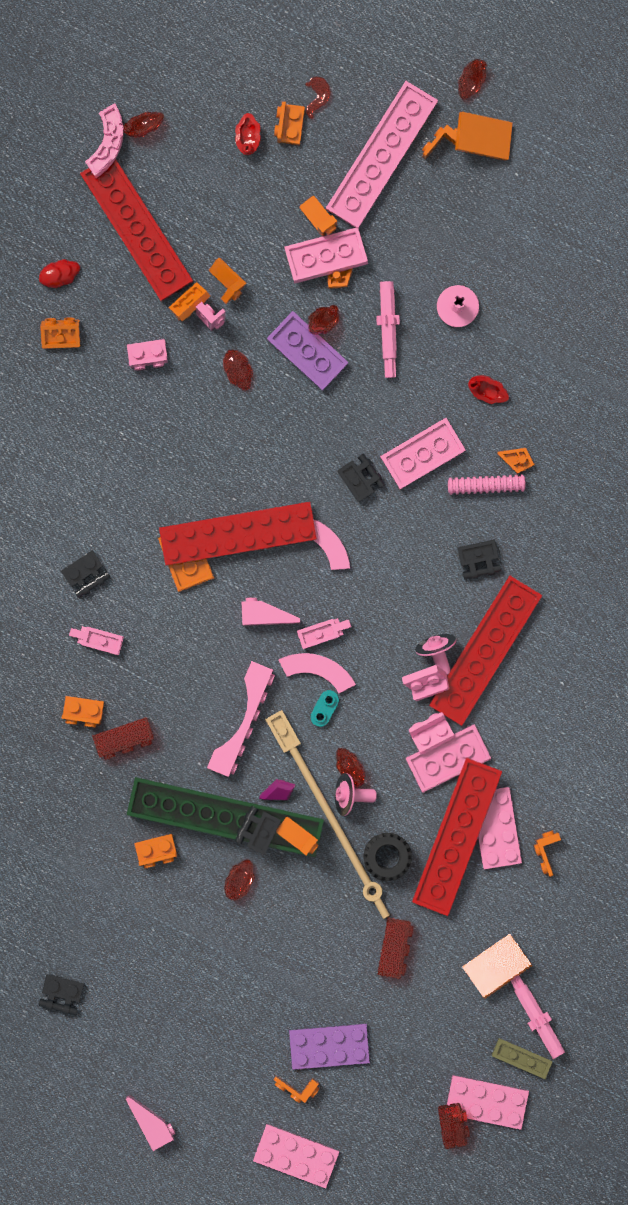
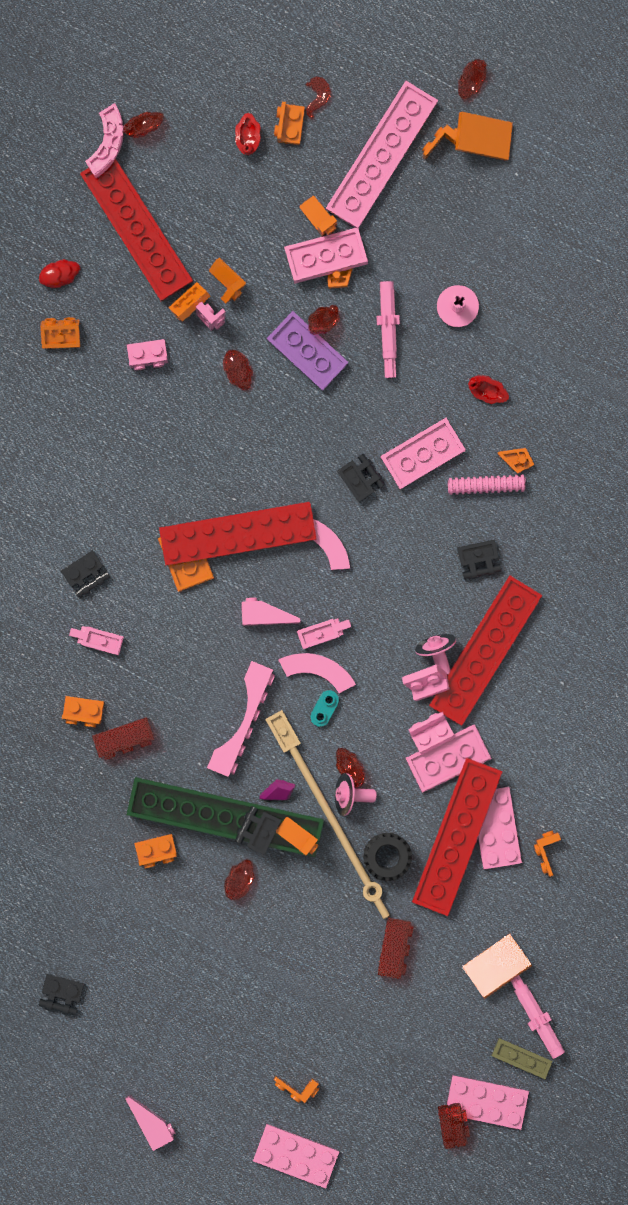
(329, 1046): medium lavender plate -> none

